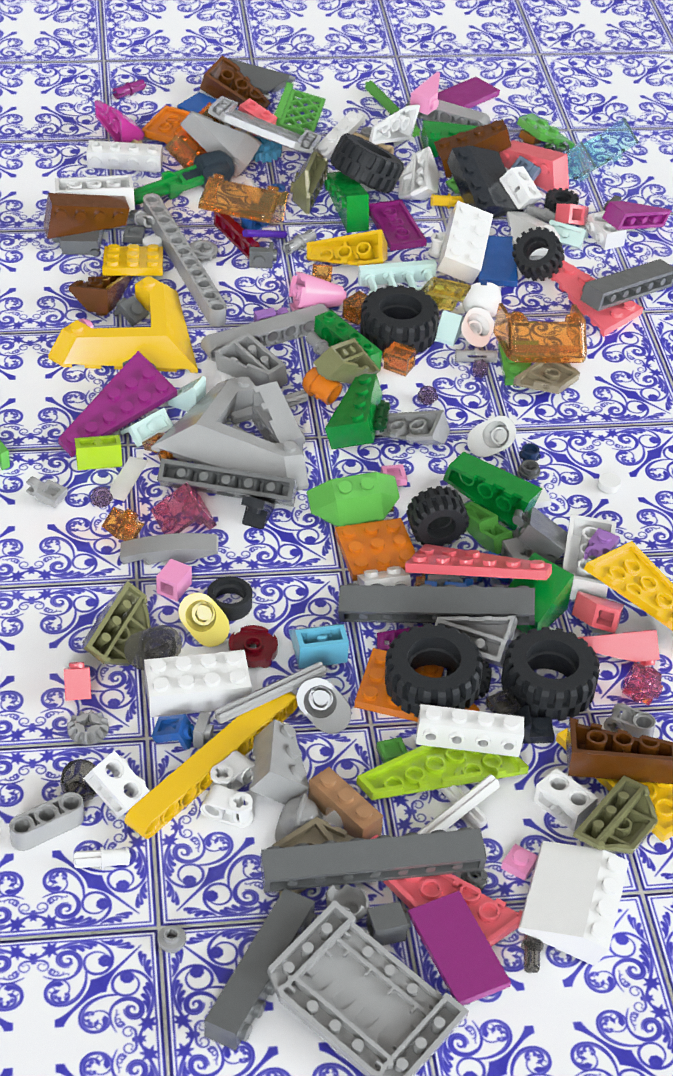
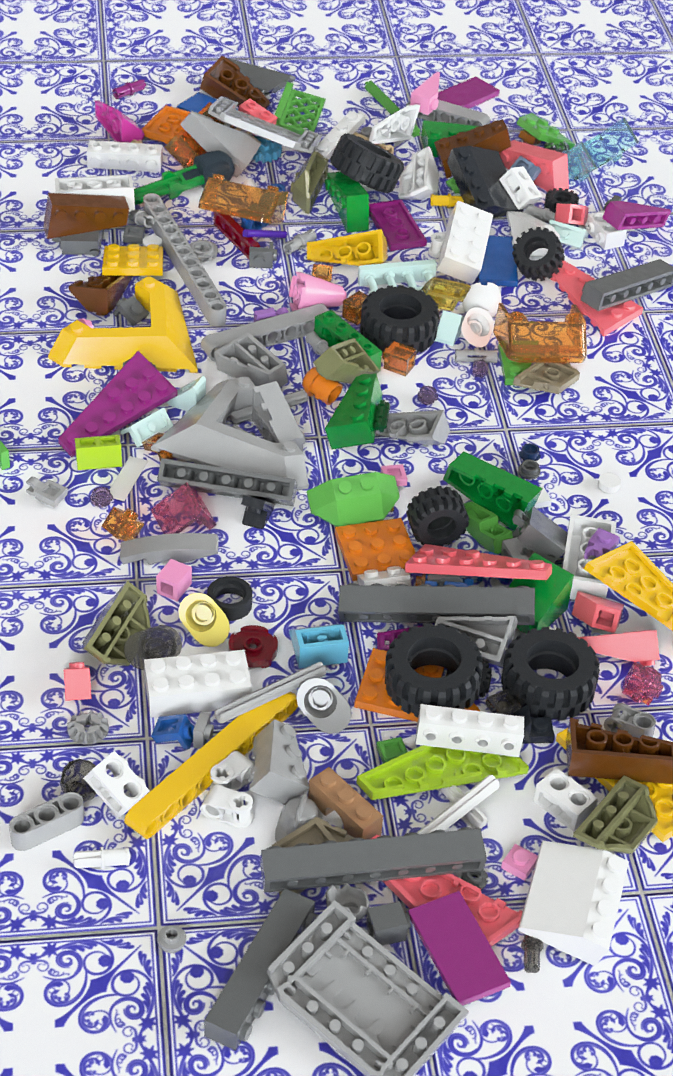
(491, 436): white piece -> none

